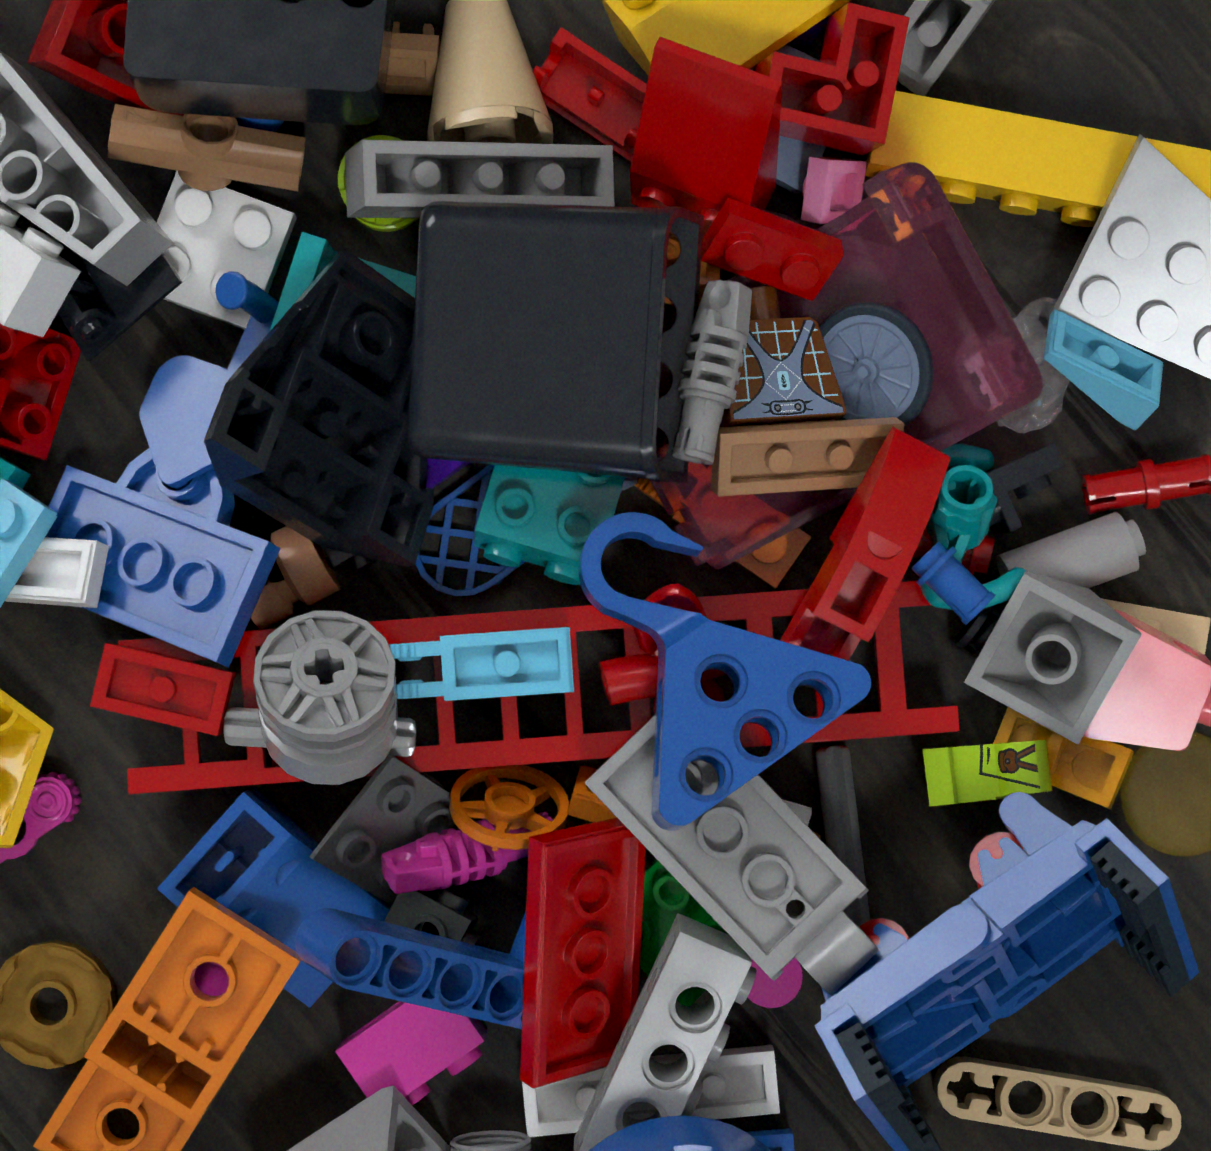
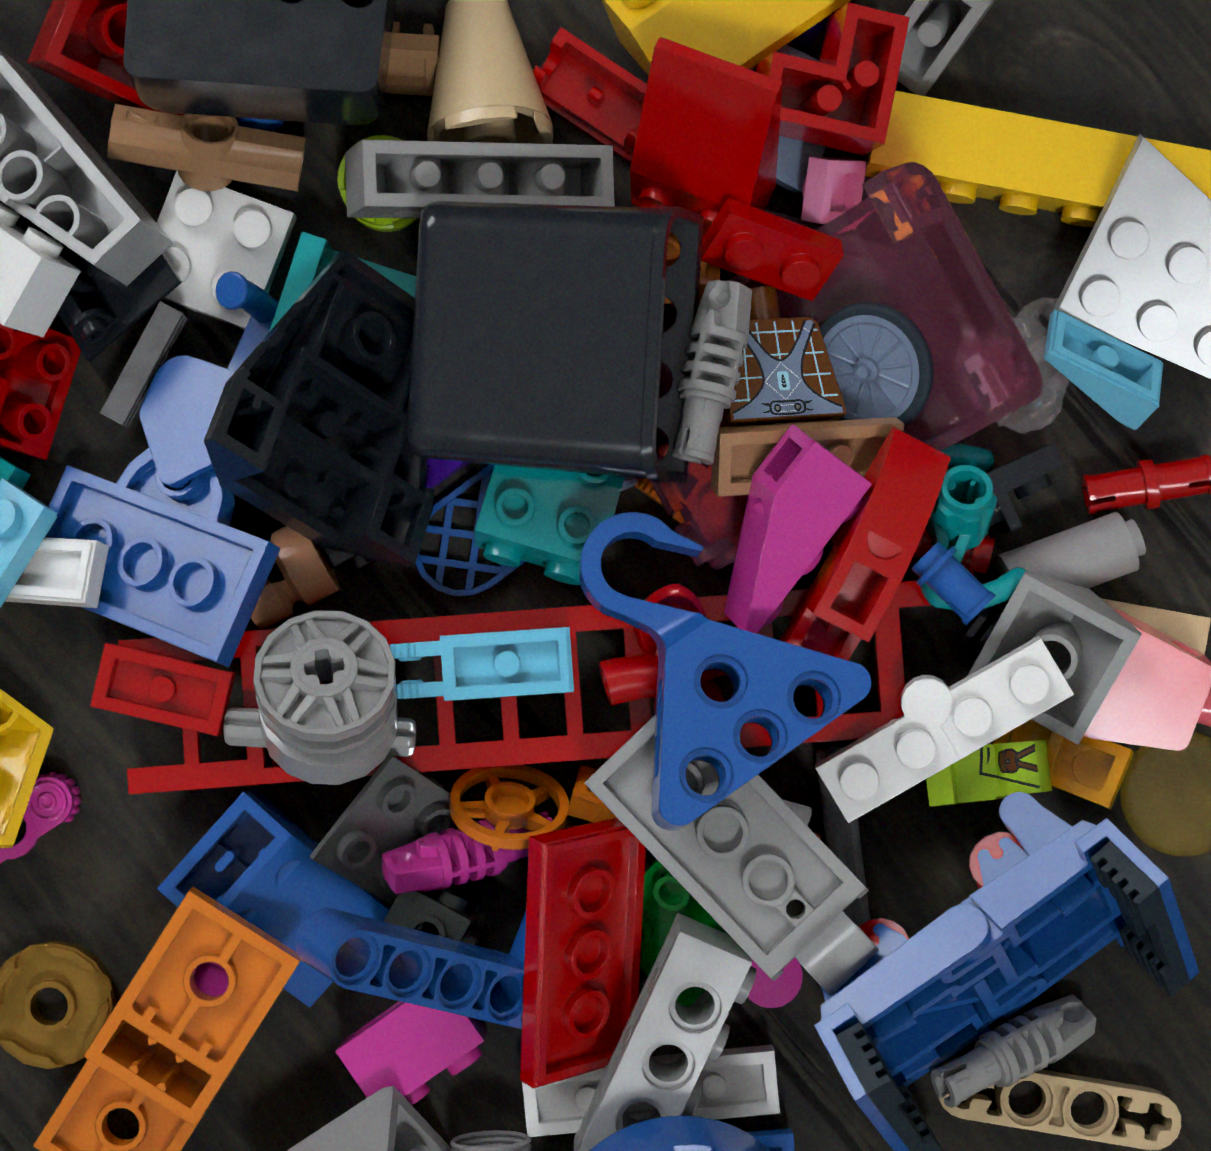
(143, 364): none -> flat silver tile
(789, 517): none -> dark pink slope
(942, 727): none -> white hinge
(1016, 1049): none -> light grey hinge

